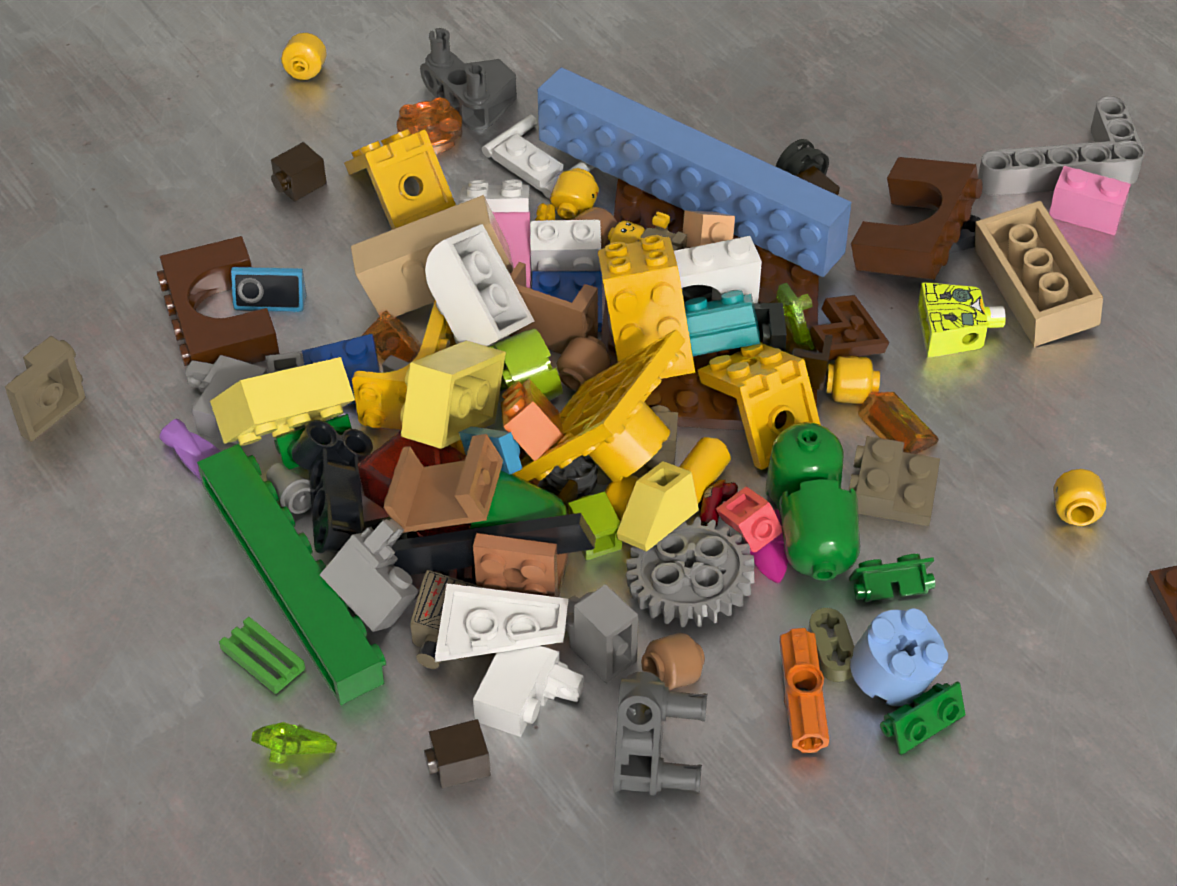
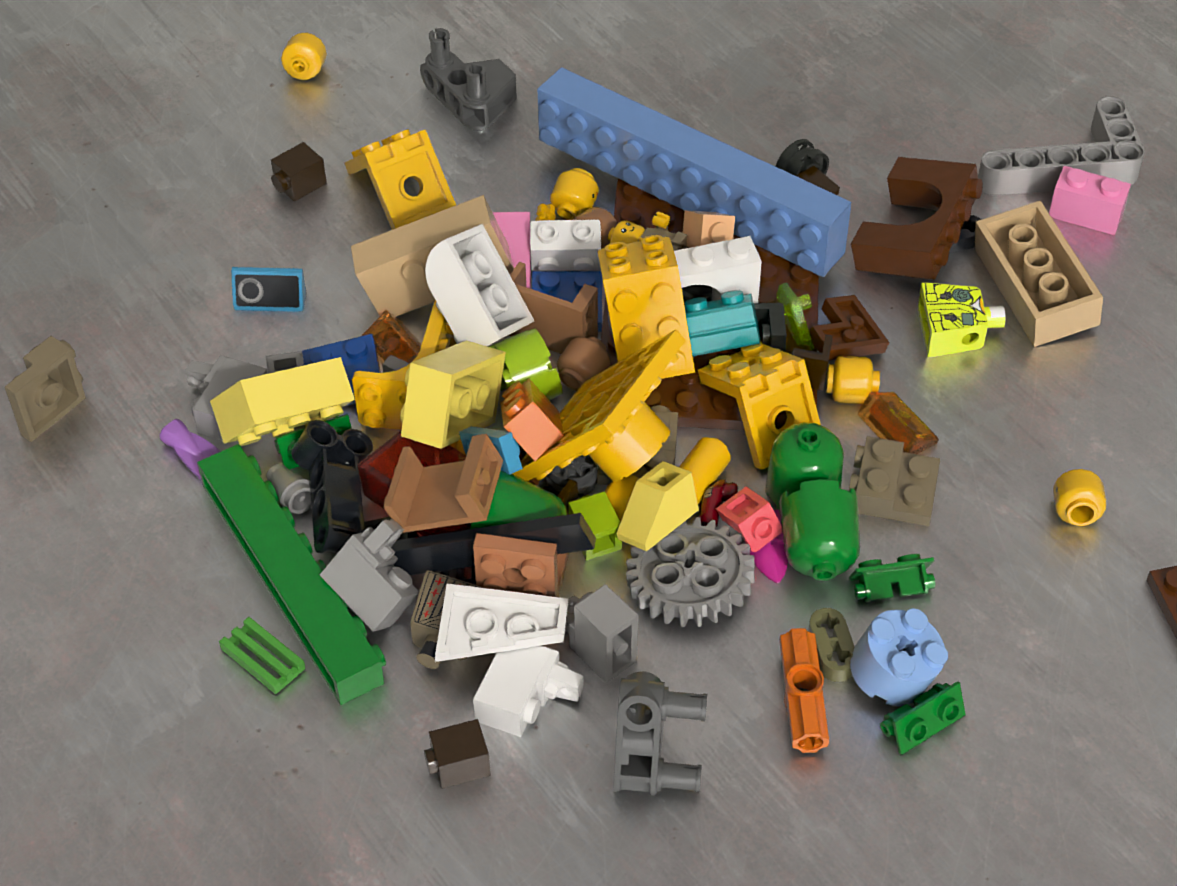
(191, 279): reddish brown arch -> none
(291, 739): clear neon green piece -> none
(434, 113): clear orange plate -> none
(507, 197): white plate -> none
(527, 159): white plate -> none
(674, 660): medium nougat head -> none

